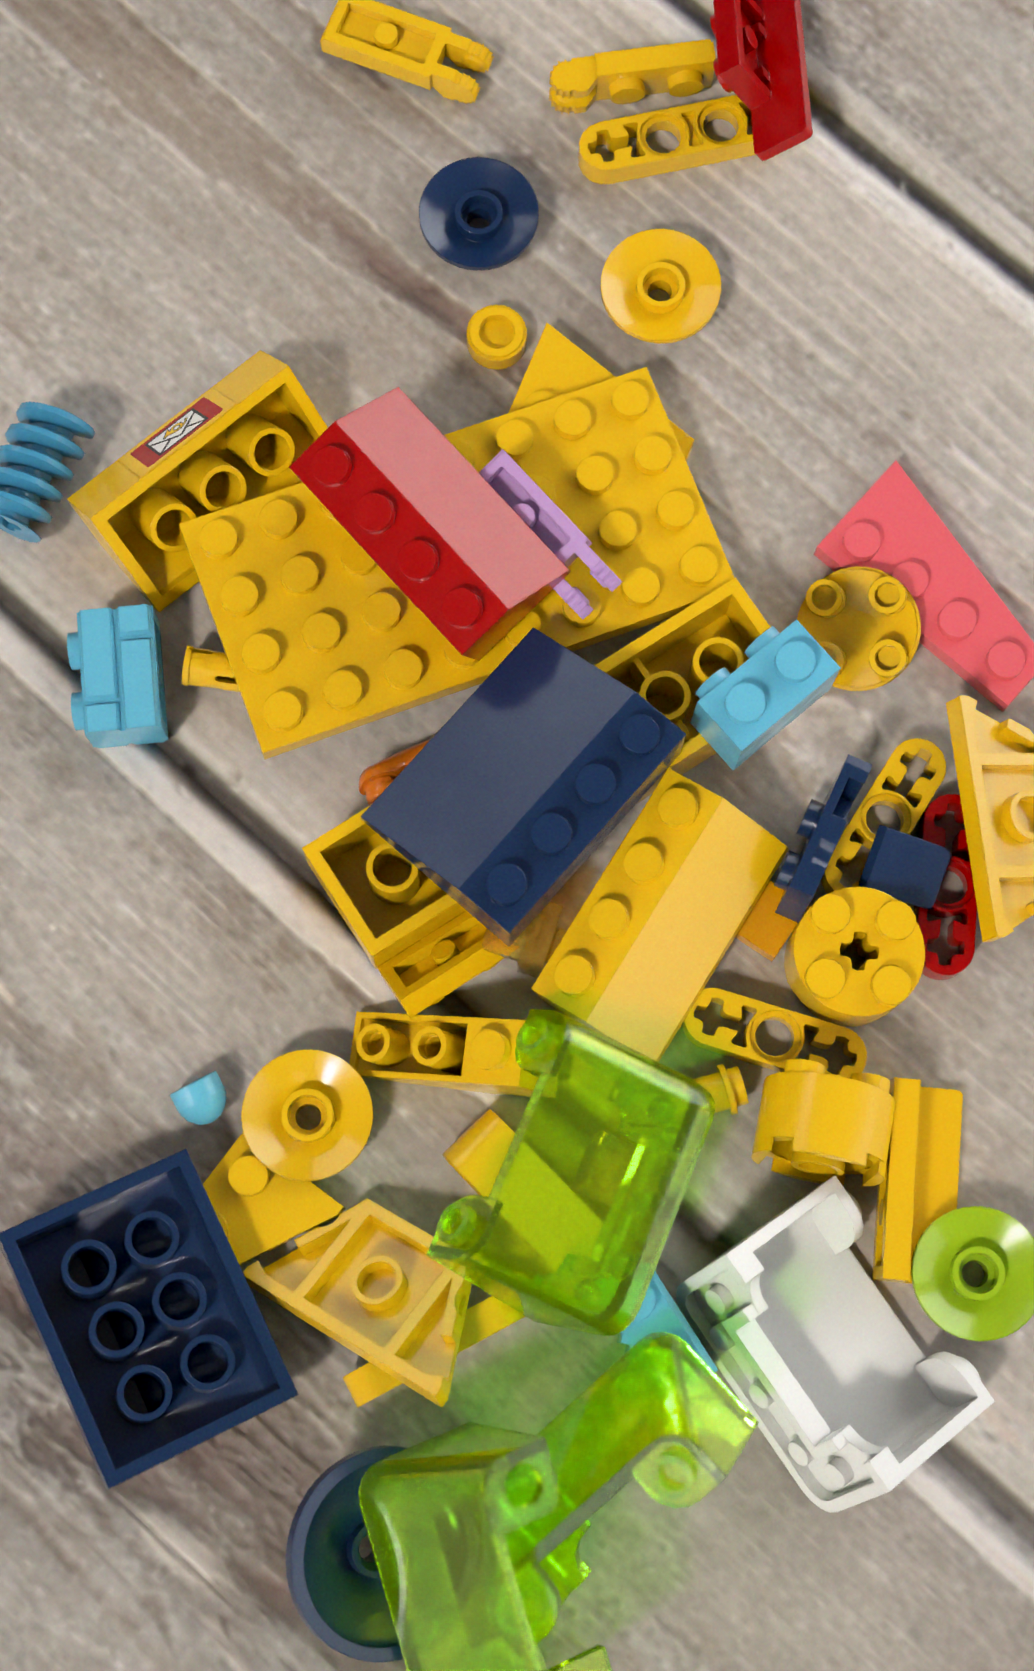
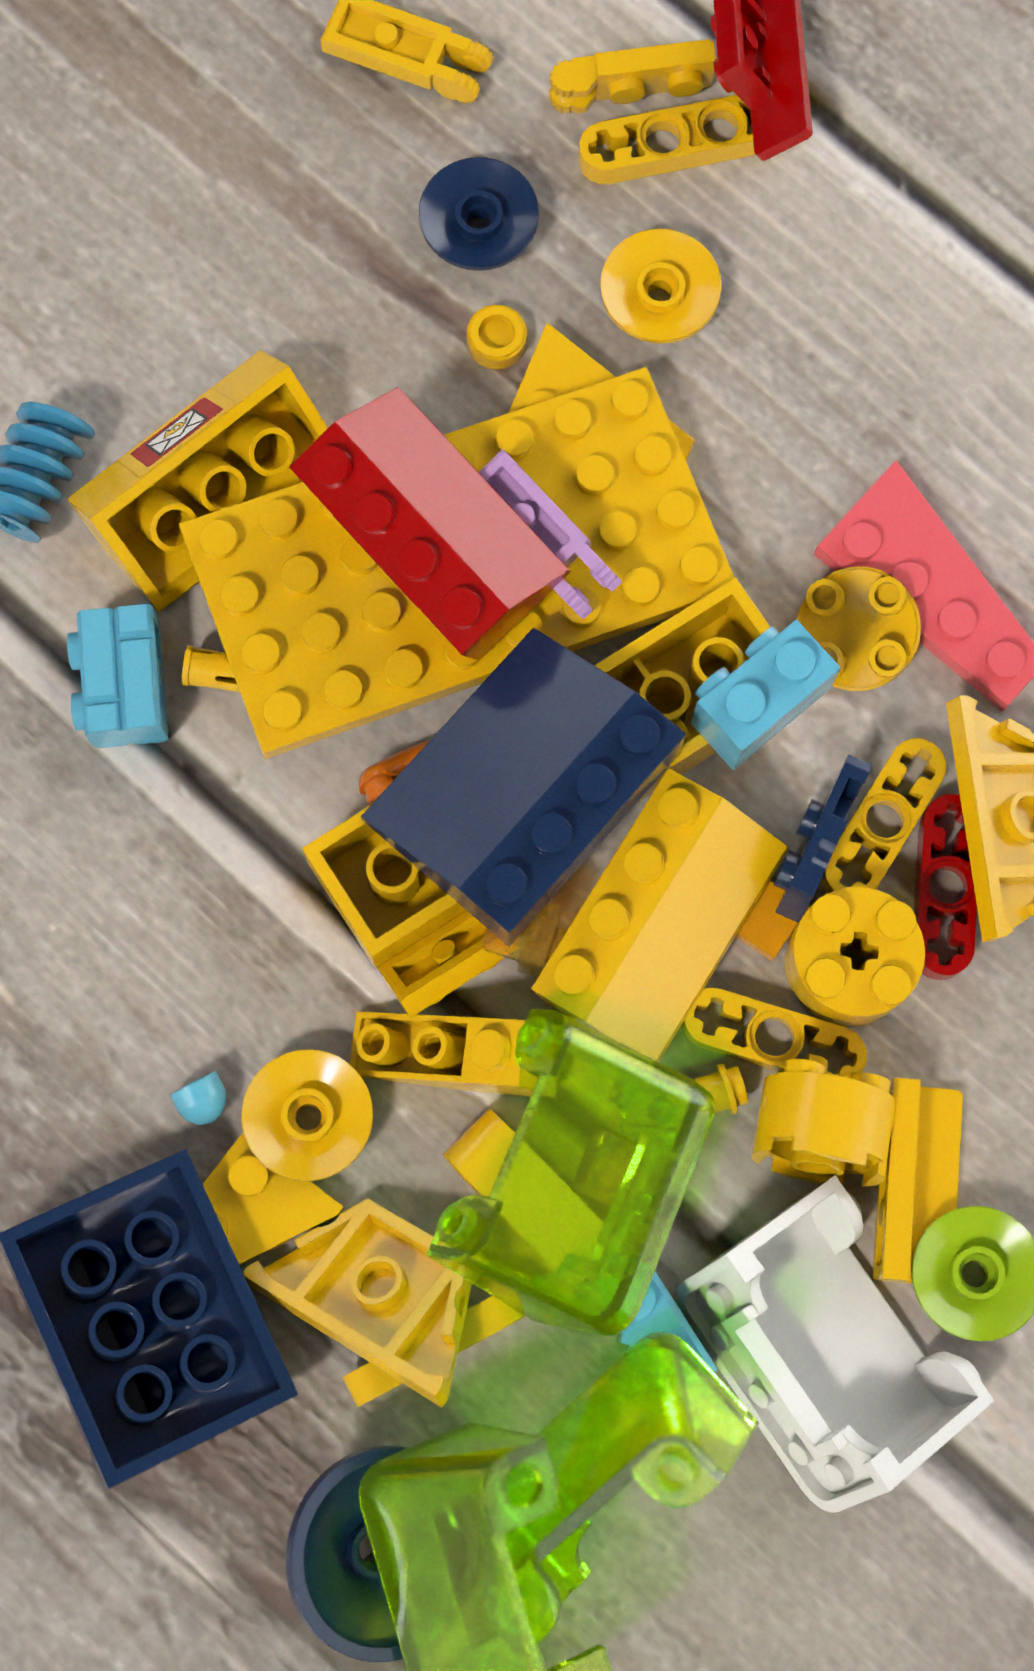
(905, 867): dark blue slope -> none

